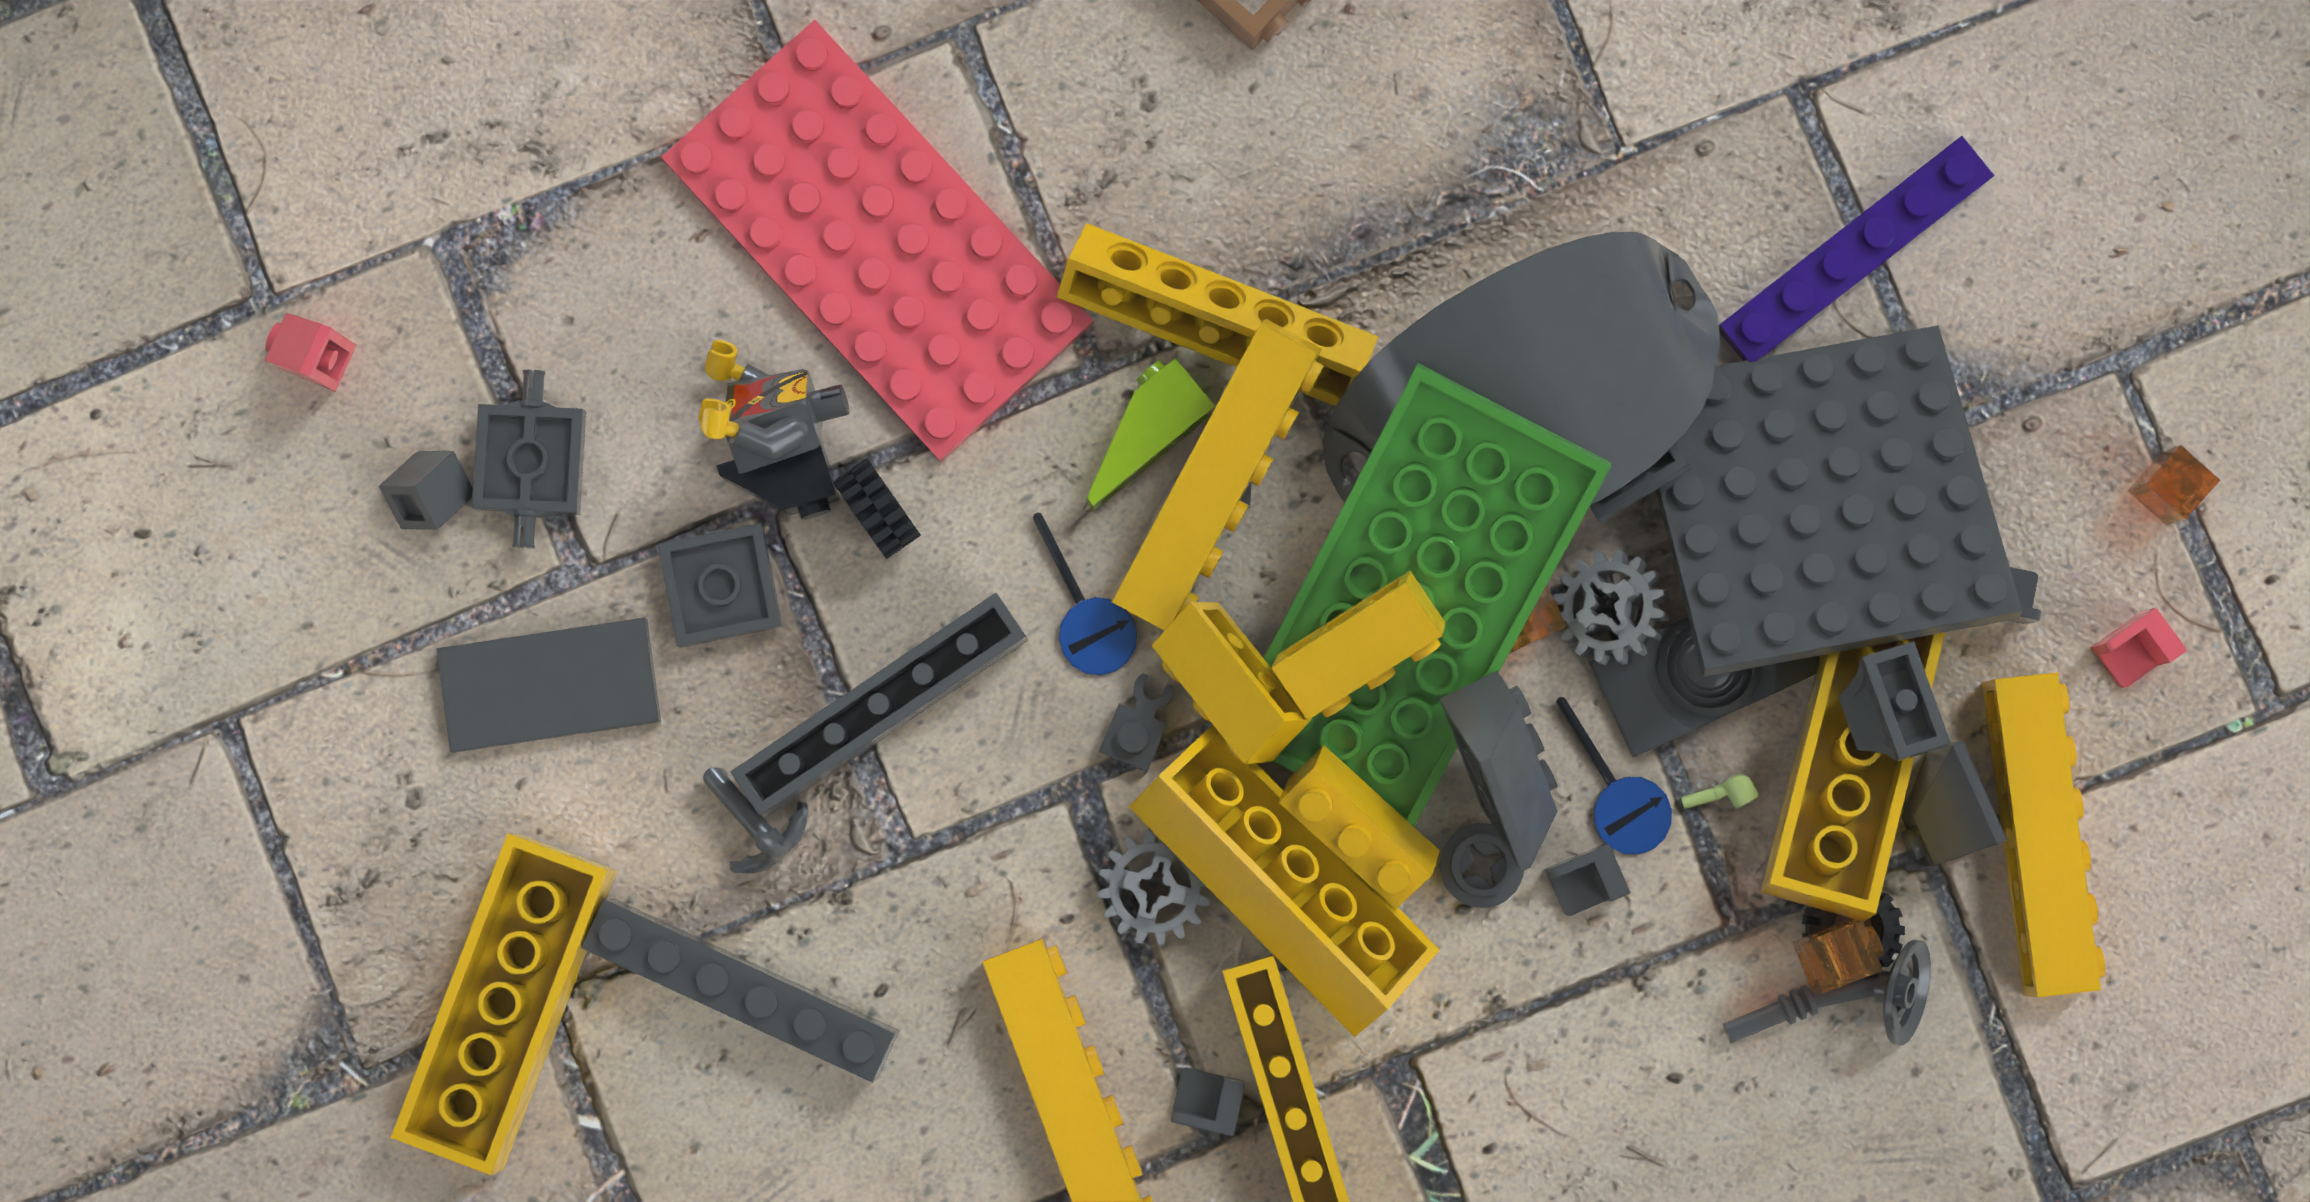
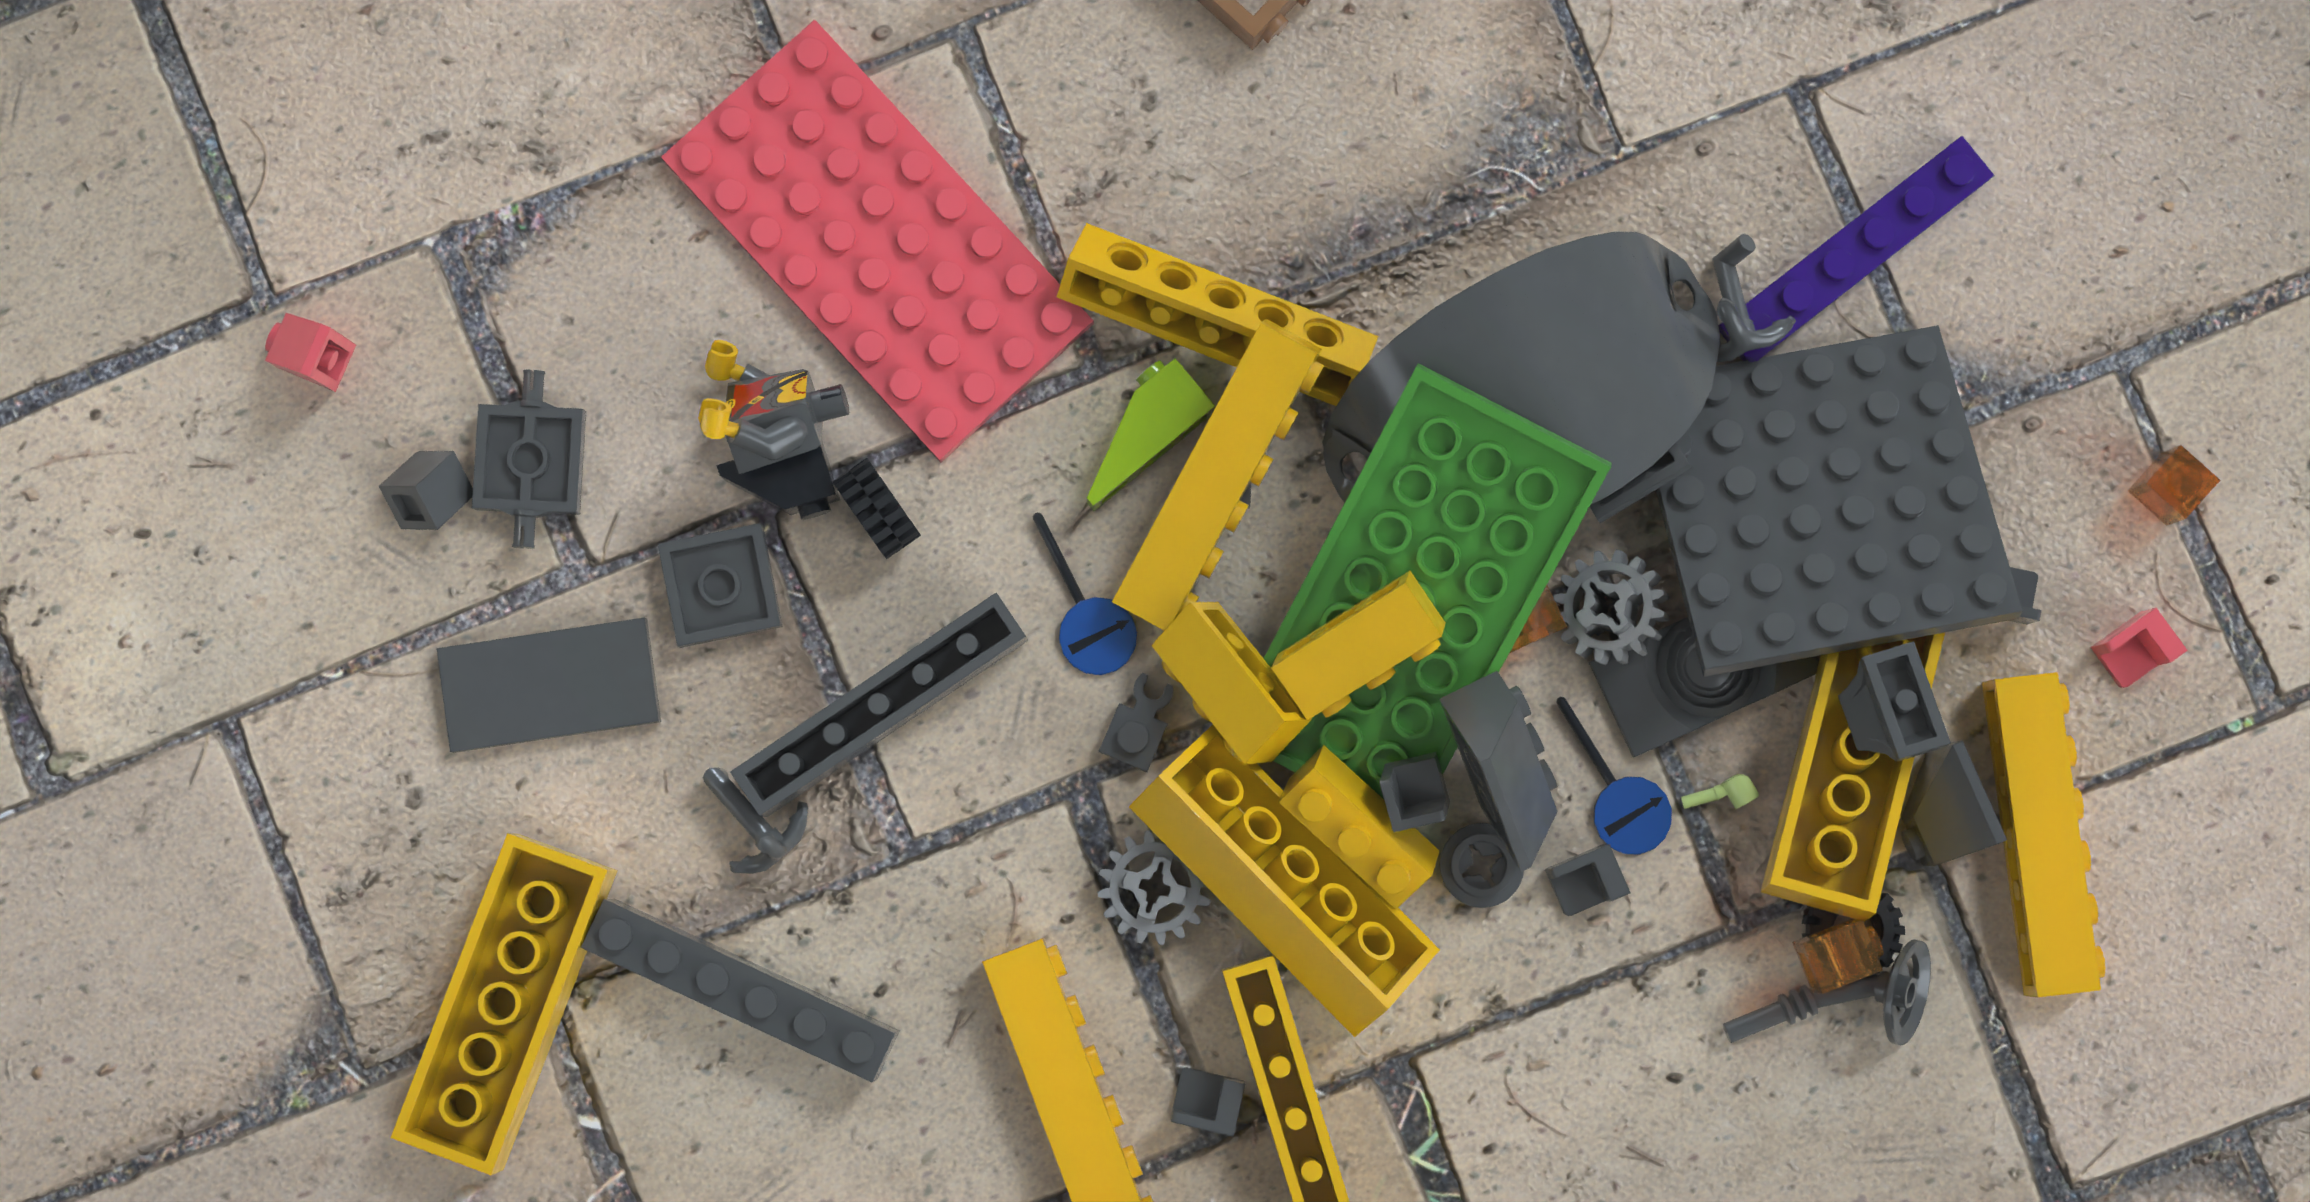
(1414, 792): none -> dark grey panel
(1733, 309): none -> dark grey piece

